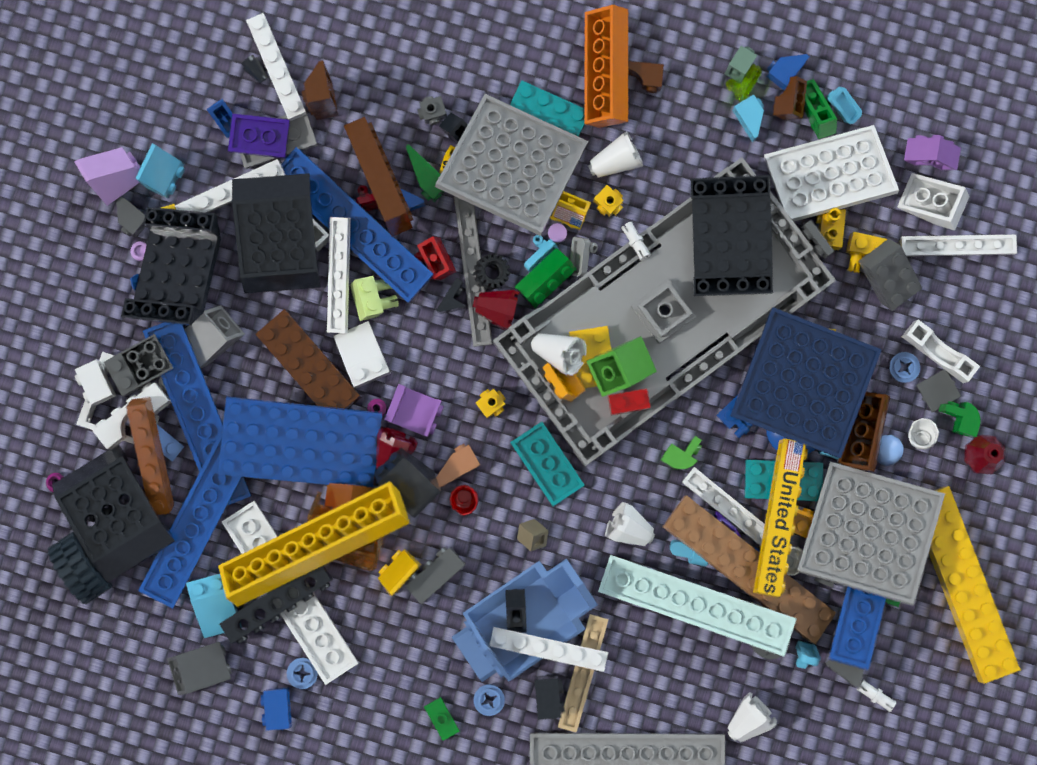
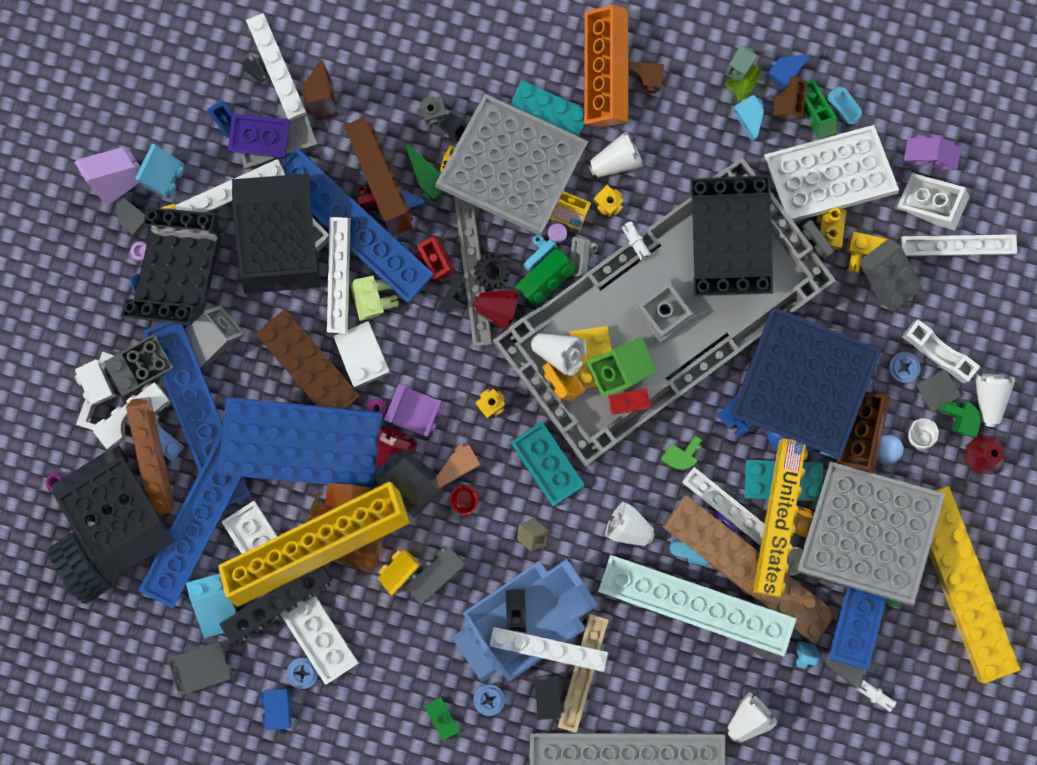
(993, 397): none -> white cone

